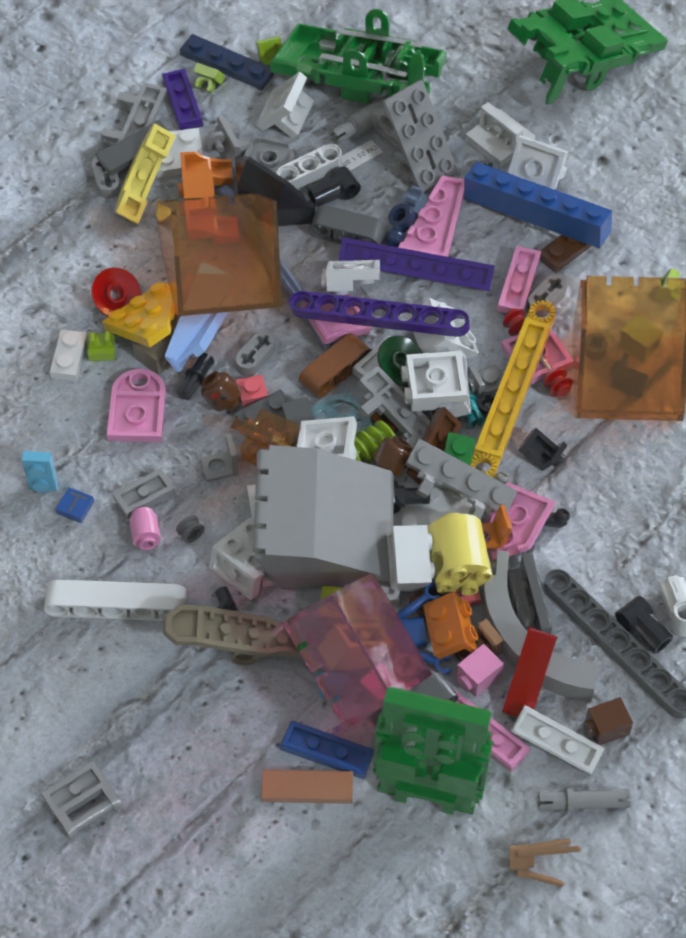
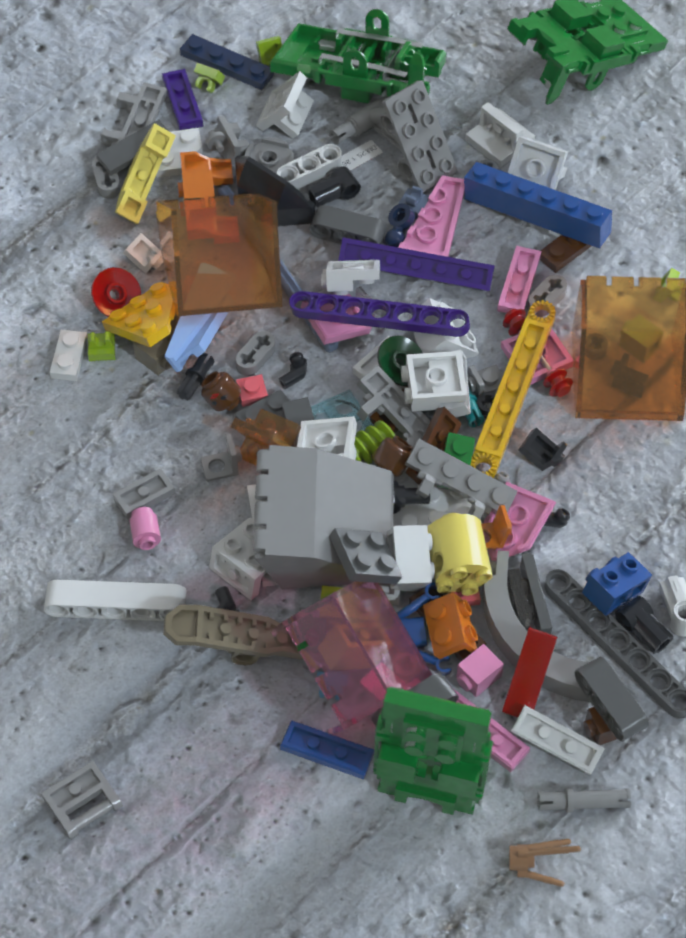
(40, 471): medium azure plate -> none
(74, 505): blue tile -> none
(137, 411): bright pink tile -> none
(144, 254): none -> white bracket
(190, 529): dark grey bush -> none
(297, 370): none -> black arm
(307, 786): nougat tile -> none
(333, 366): dark orange beam -> none
(365, 556): none -> dark grey plate
(490, 636): medium nougat tile -> none
(611, 699): none -> dark grey beam
(616, 583): none -> blue brick

